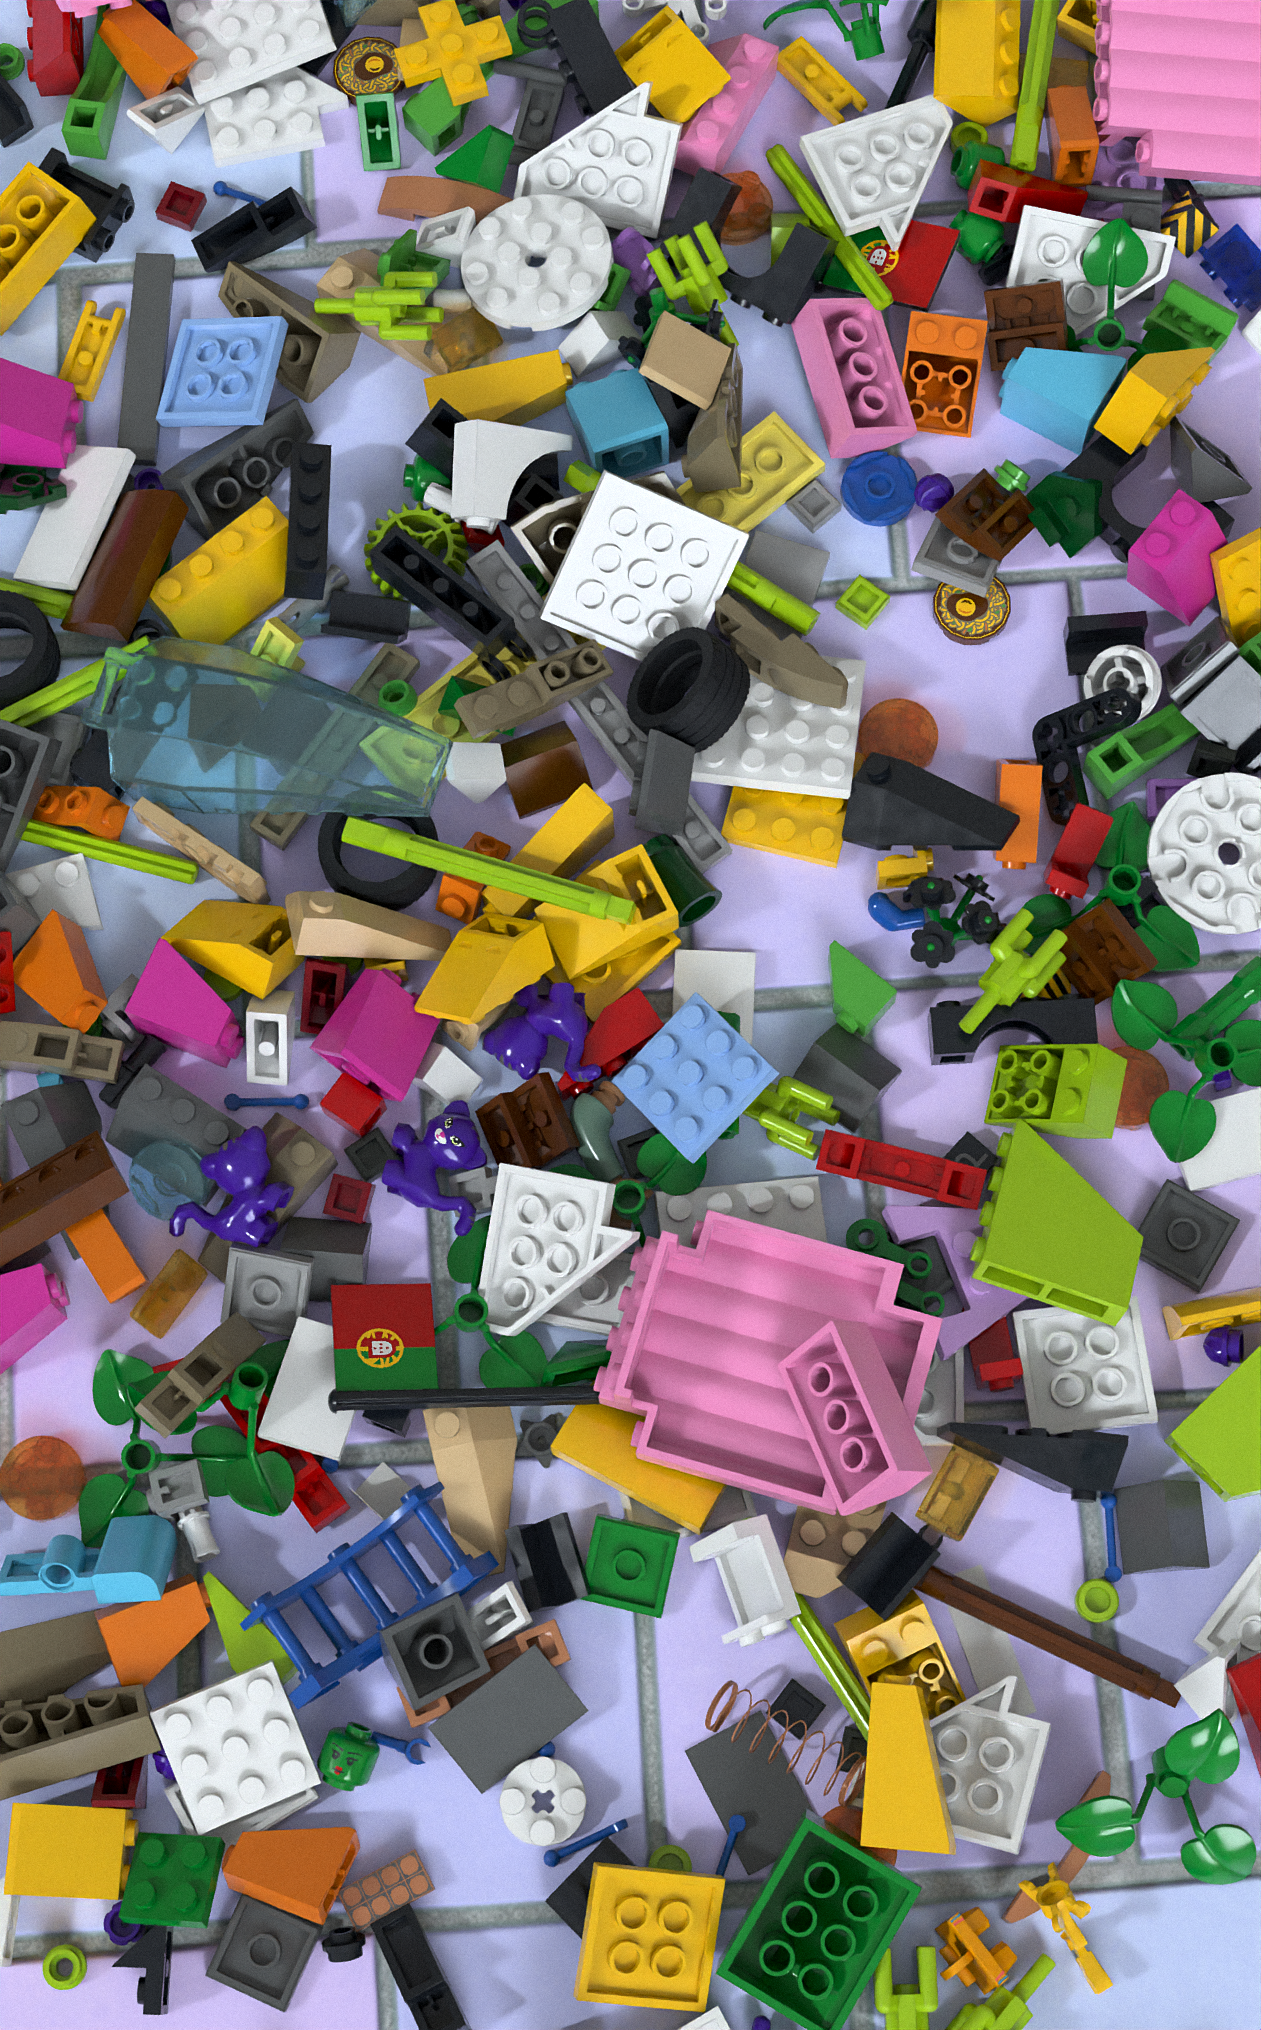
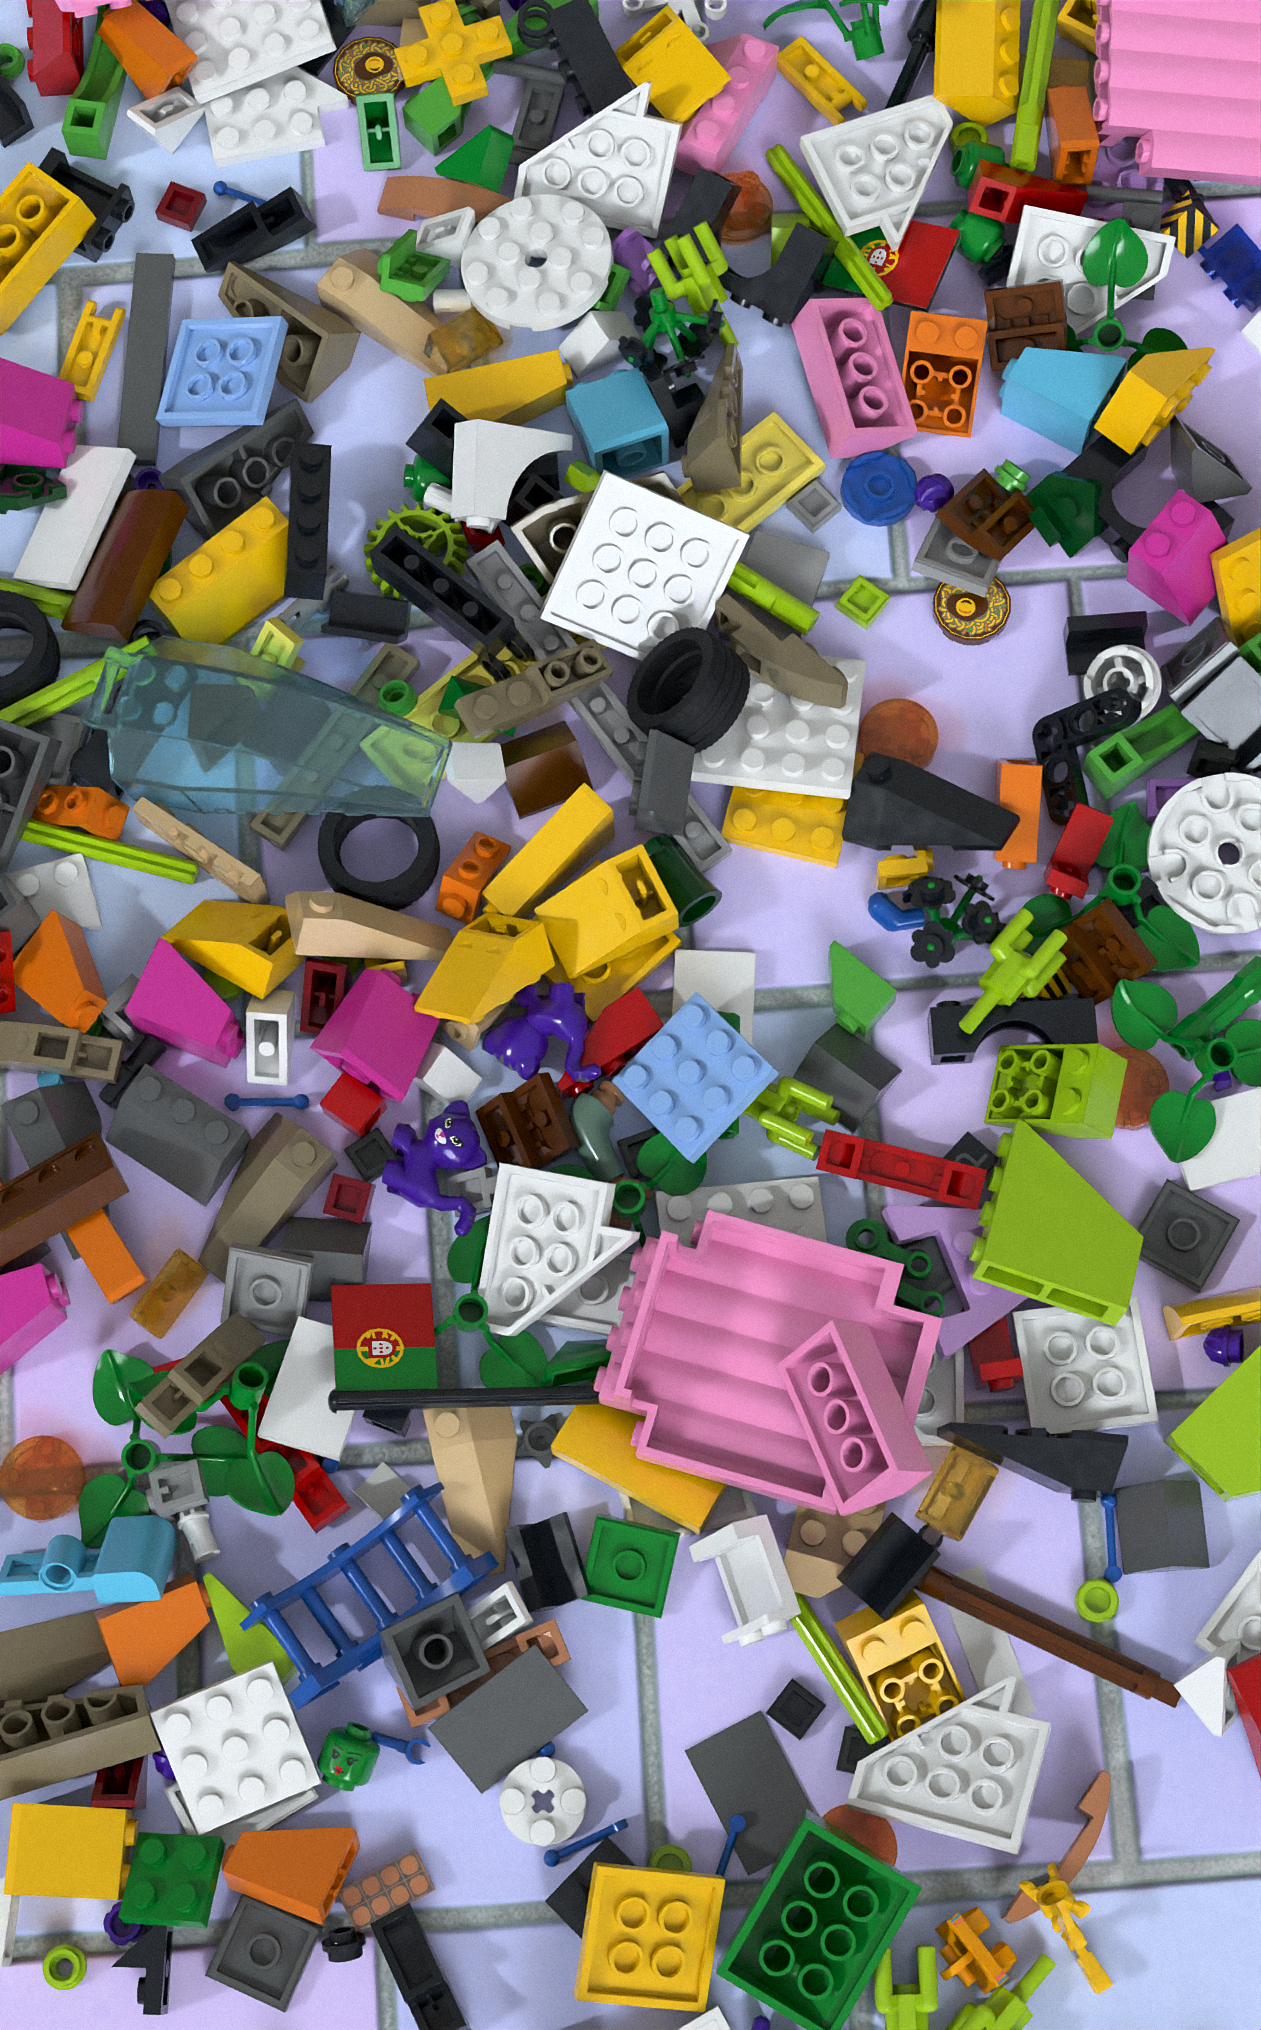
(165, 1177): clear light blue tile -> none
(239, 1170): dark purple animal -> none
(387, 306): lime plant -> none
(487, 870): lime piece -> none
(685, 360): tan tile -> none
(725, 1712): nougat piece -> none
(903, 1778): yellow slope -> none
(1193, 317): bright green bracket -> none
(1197, 1750): green plant -> none

